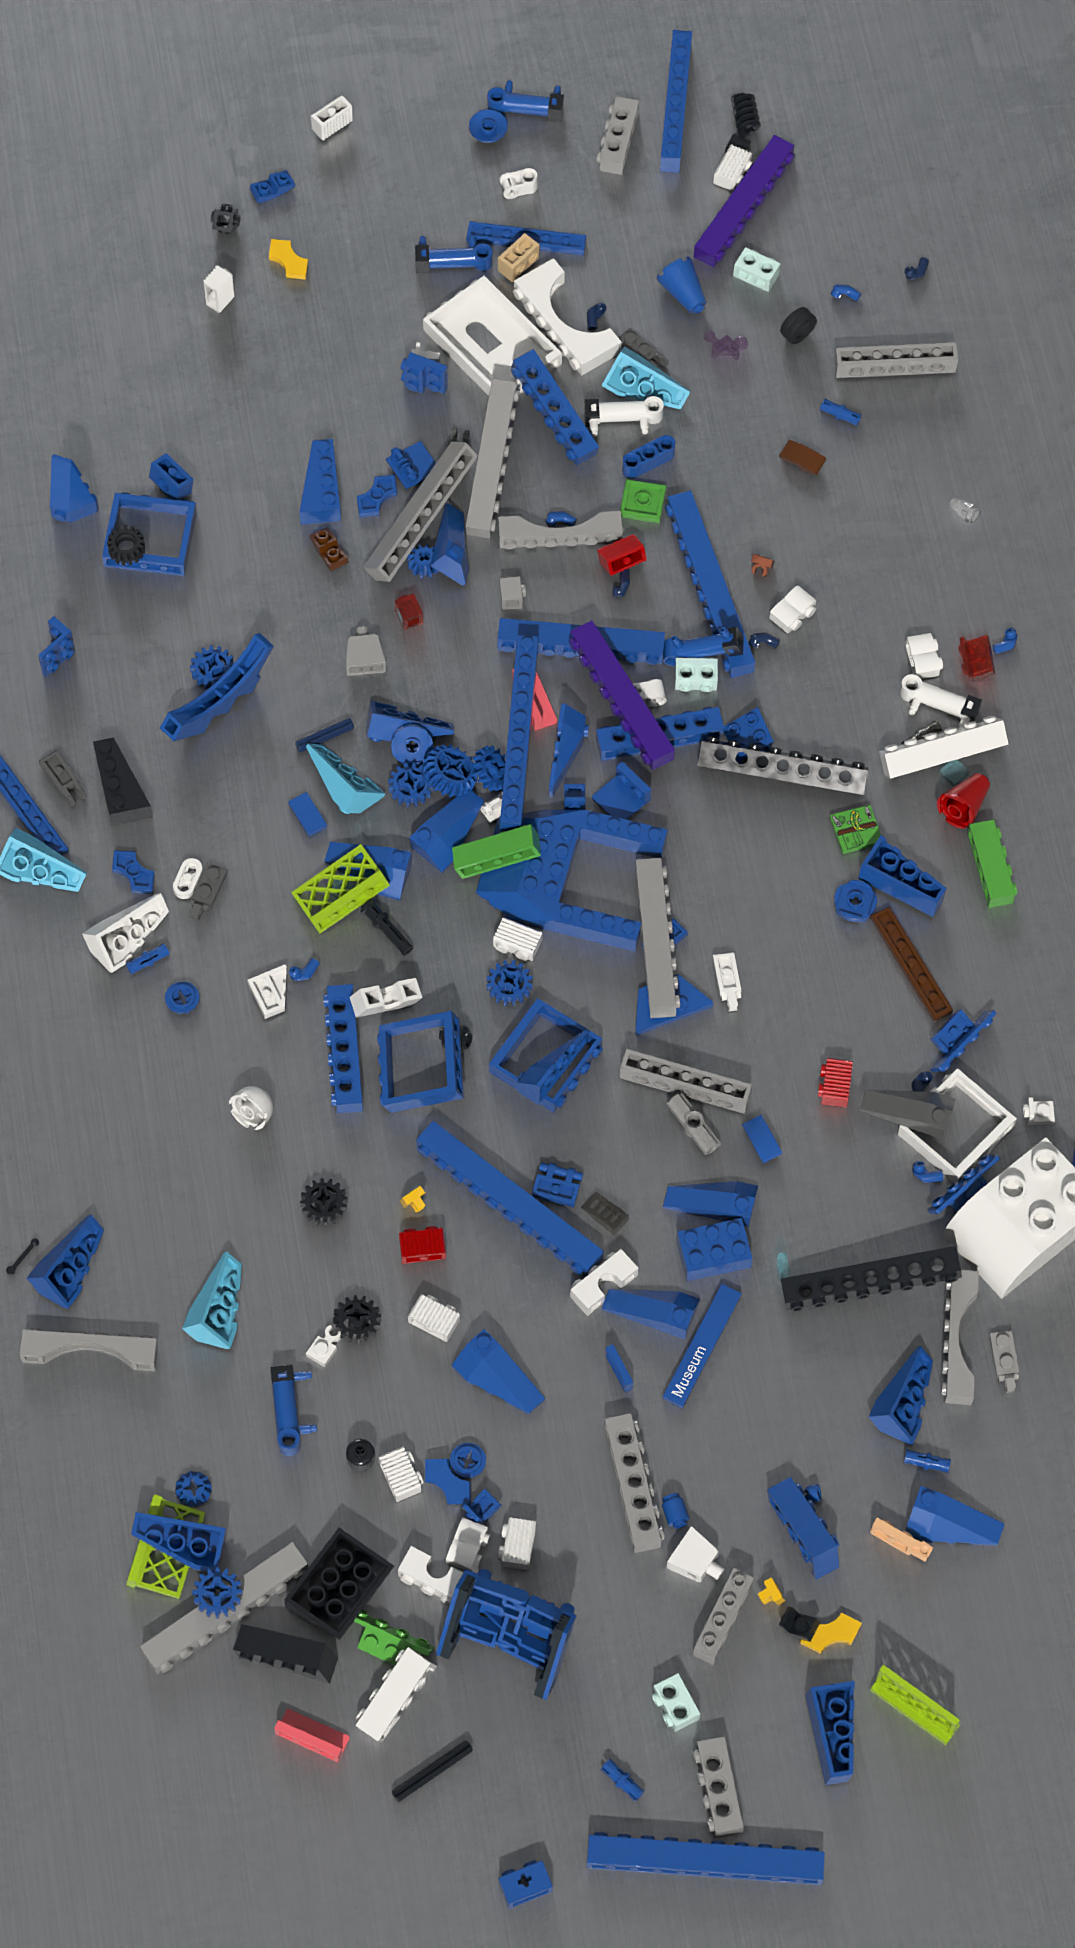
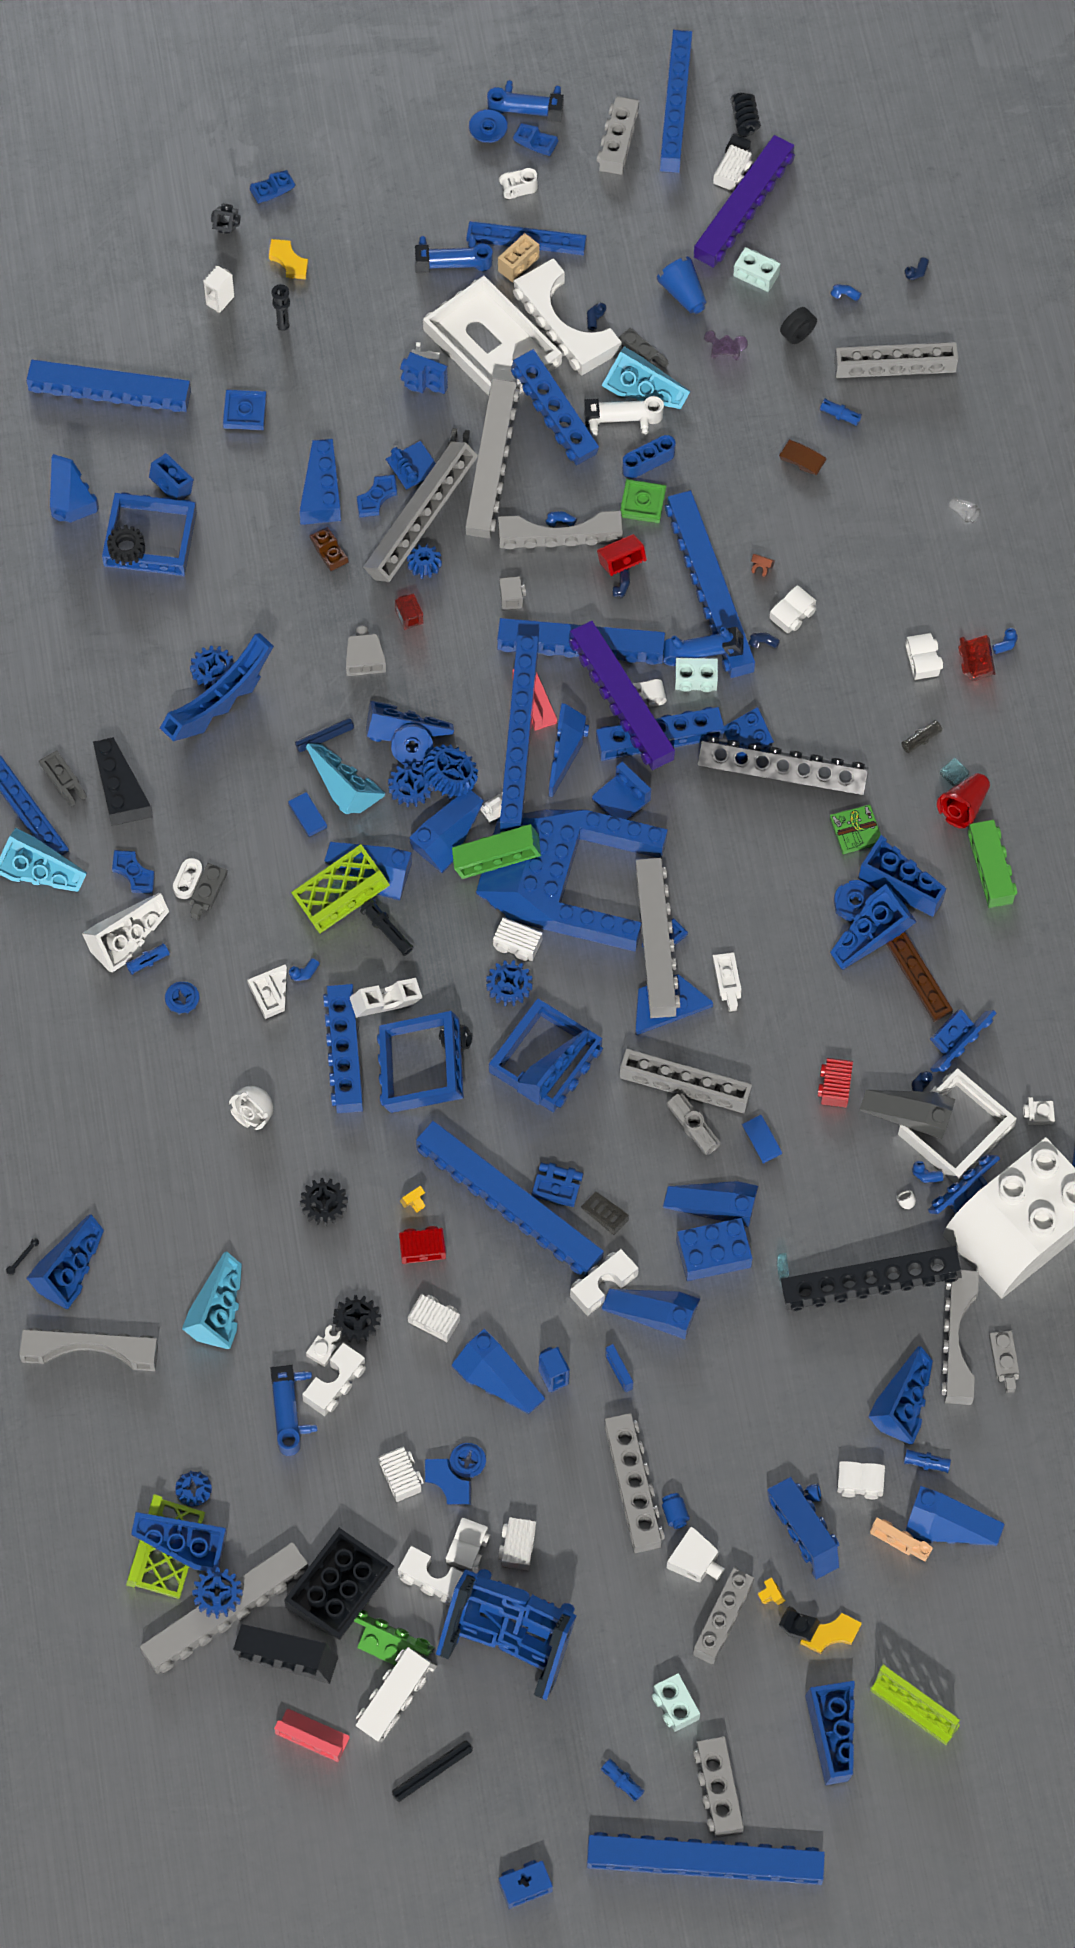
(59, 650): blue bracket -> none
(108, 385): none -> blue brick
(244, 410): none -> blue plate
(281, 303): none -> black pin
(324, 1395): none -> white arch
(332, 117): white brick -> none
(354, 1455): black head -> none
(451, 546): blue wedge -> none
(482, 1507): blue bracket -> none
(490, 767): blue gear -> none
(531, 138): none -> blue slope
(553, 1369): none -> blue brick
(574, 797): blue bracket -> none
(702, 1346): blue tile -> none
(861, 1479): none -> white brick
(877, 924): none -> blue wedge
(906, 1199): none -> white hinge
(940, 699): white piece -> none
(943, 747): white brick -> none

